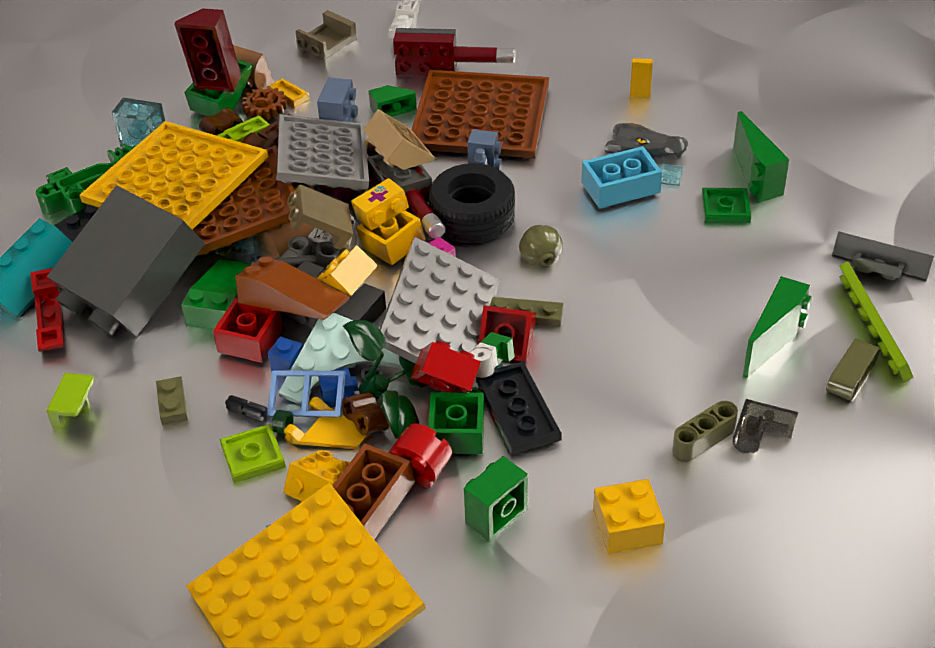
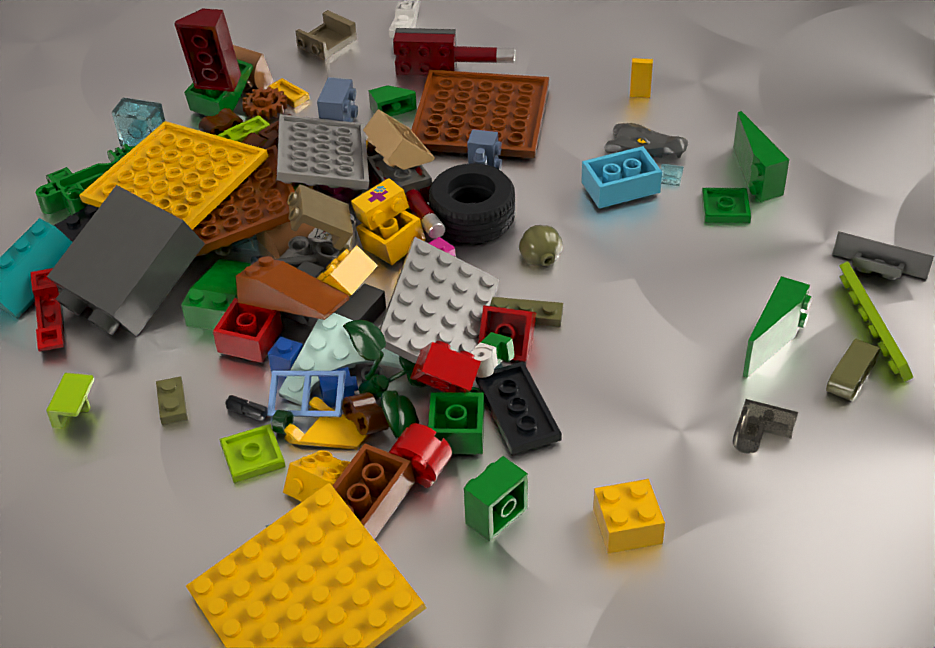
(704, 430): olive beam -> none

